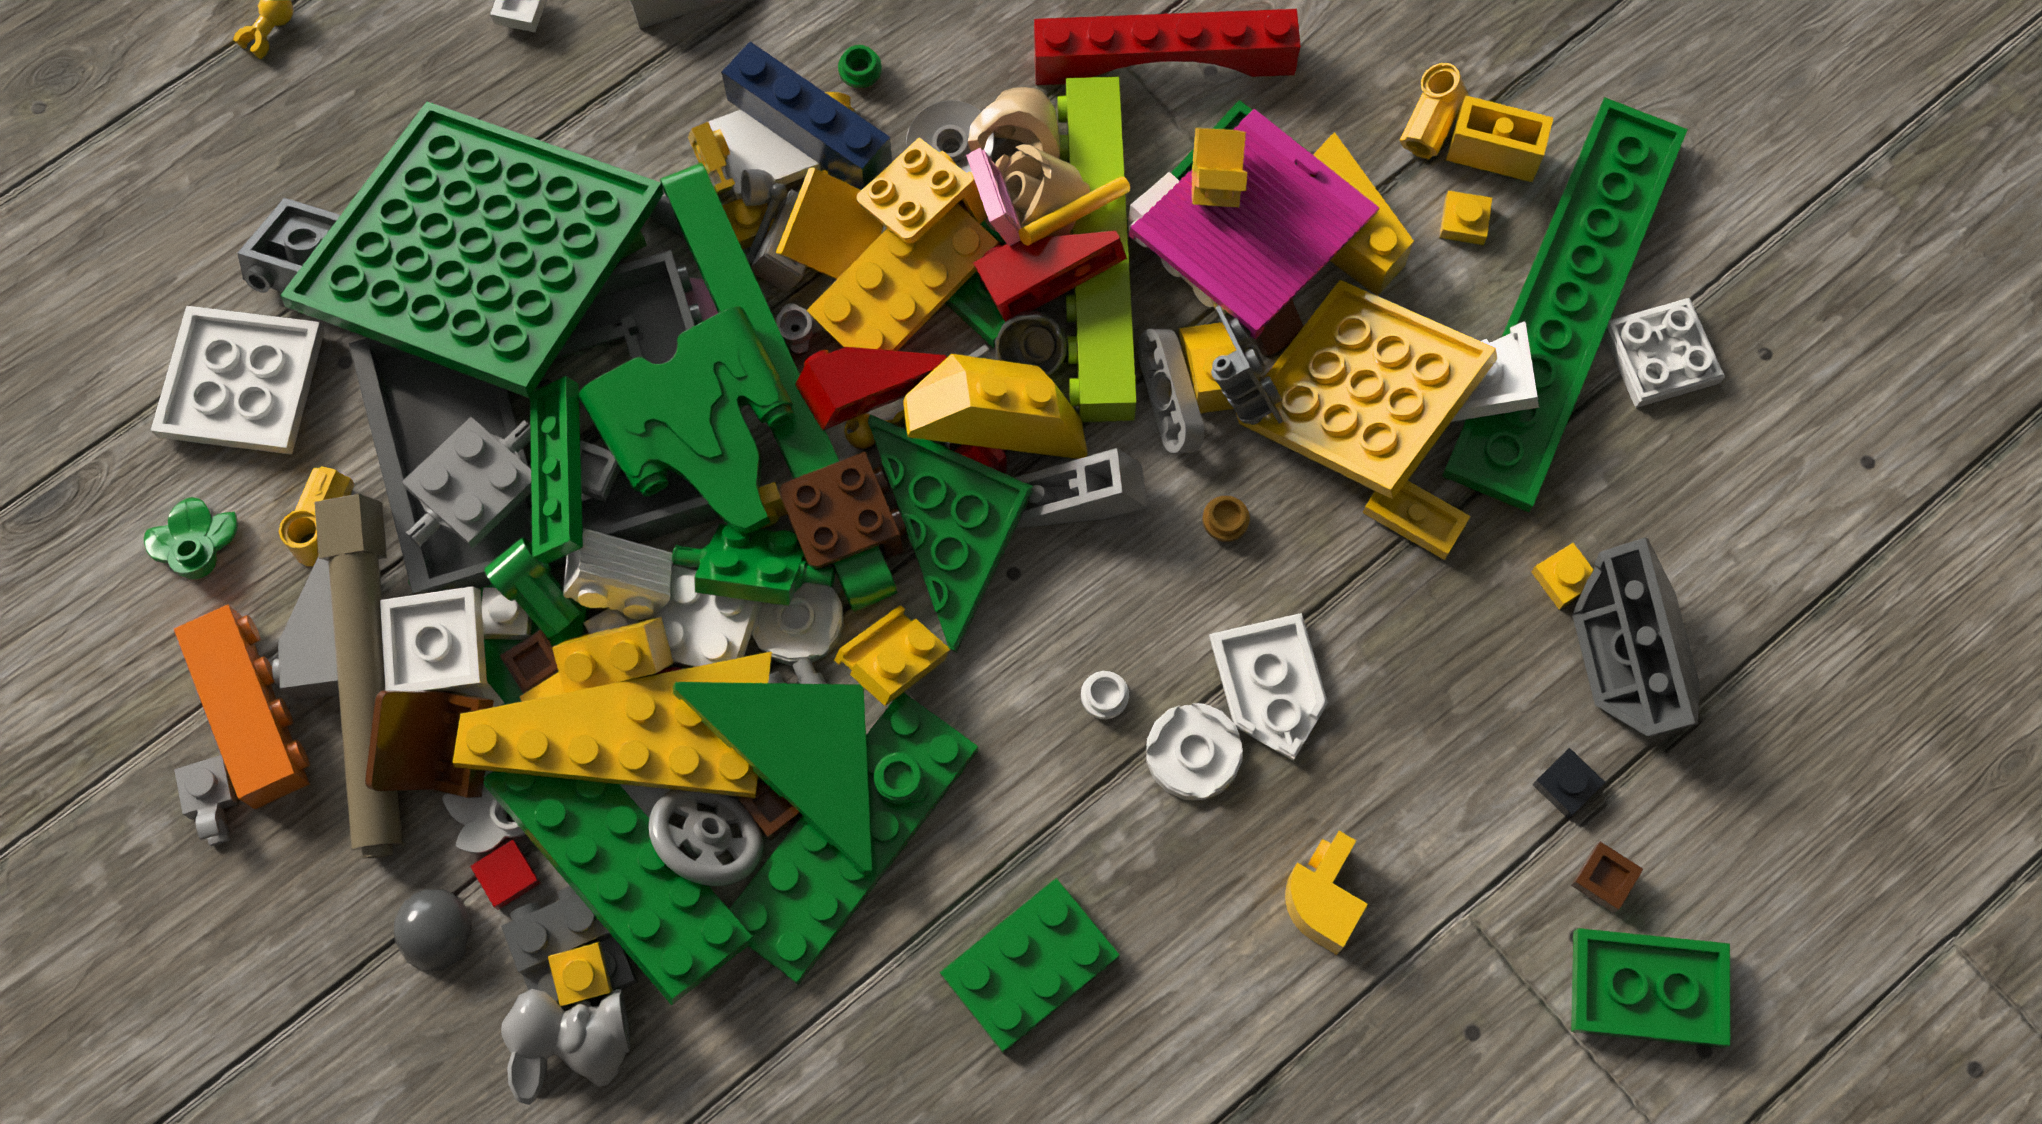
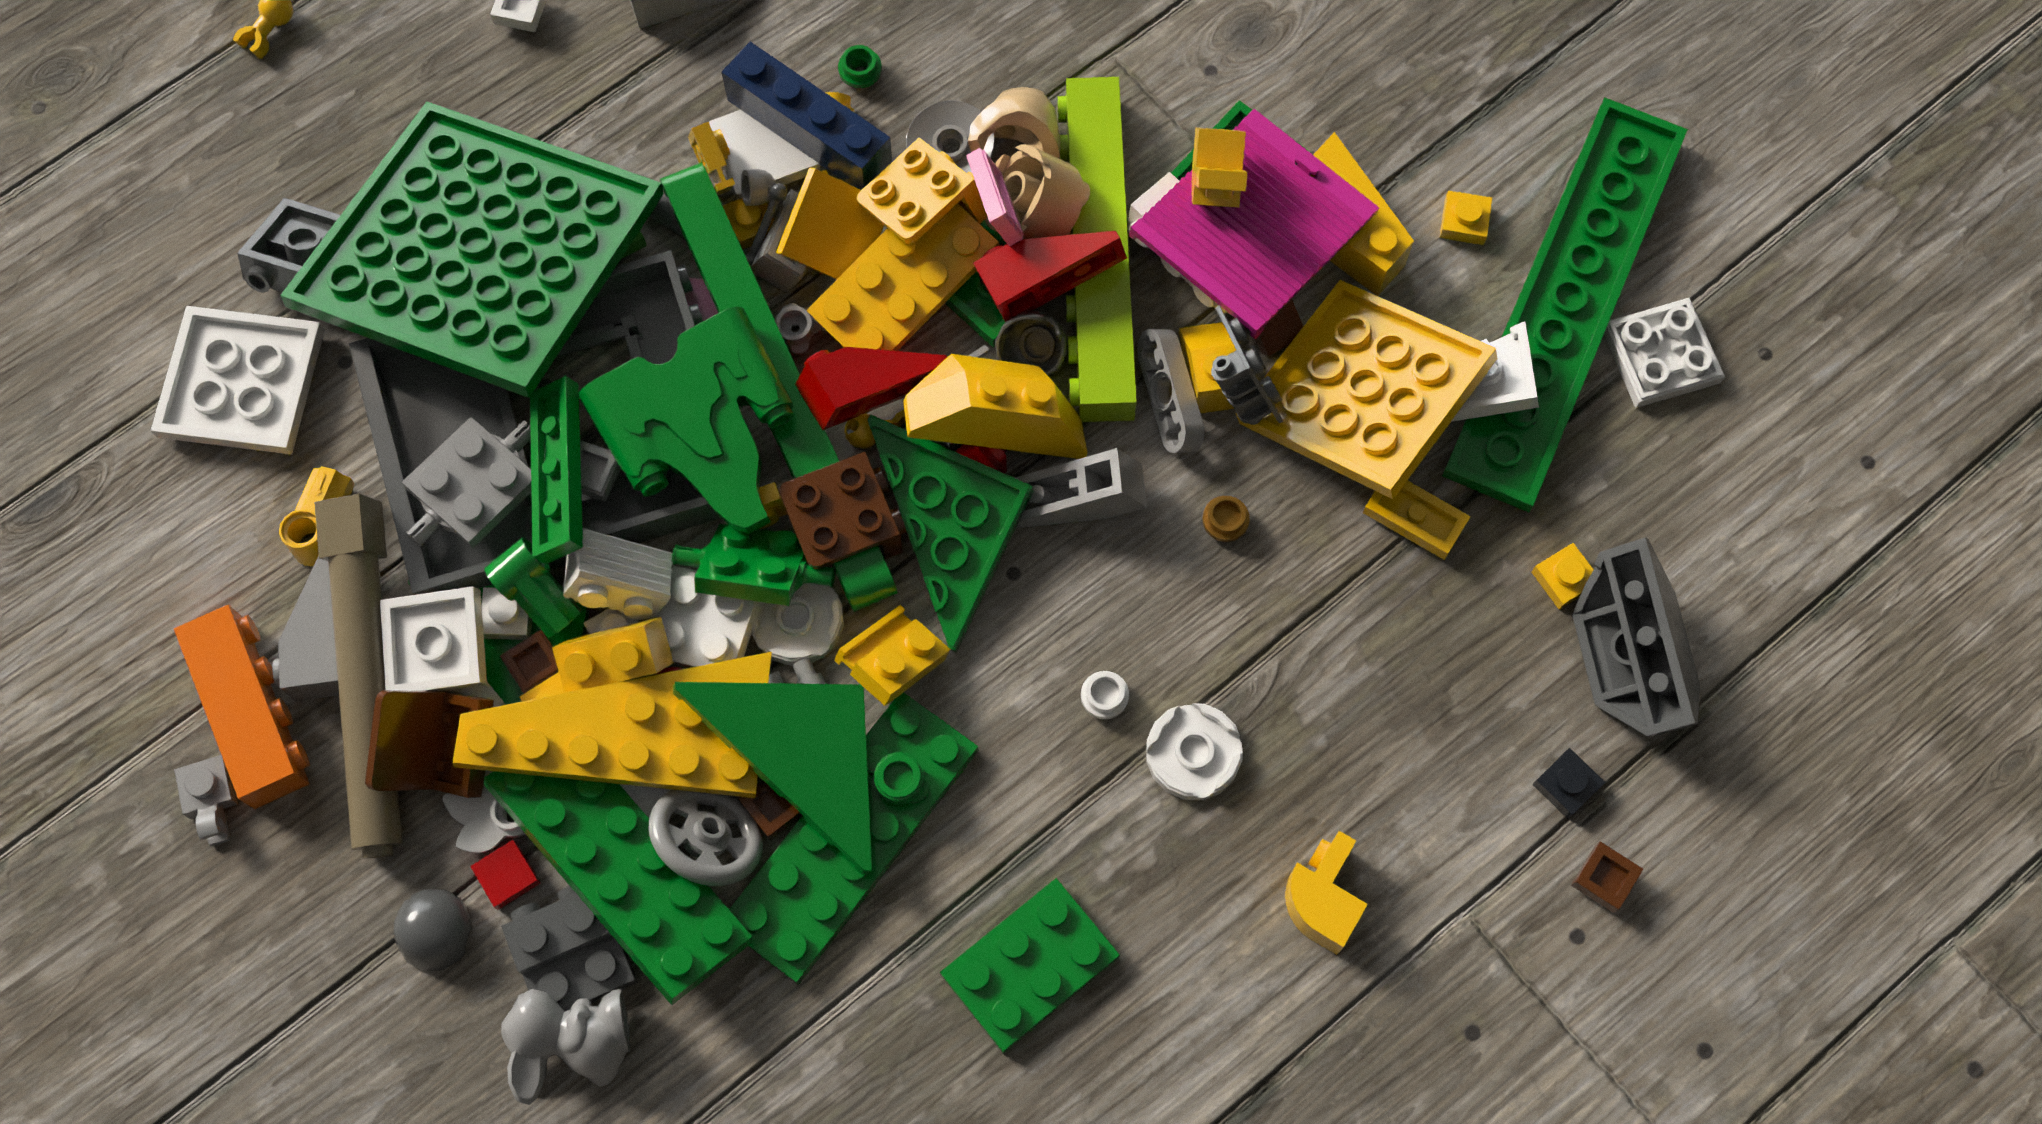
(191, 538): green plate -> none
(580, 974): yellow plate -> none
(1074, 211): yellow bar -> none
(1245, 41): red arch -> none
(1271, 681): white tile -> none
(1435, 110): yellow piece -> none
(1499, 138): yellow brick -> none
(1651, 988): green plate -> none

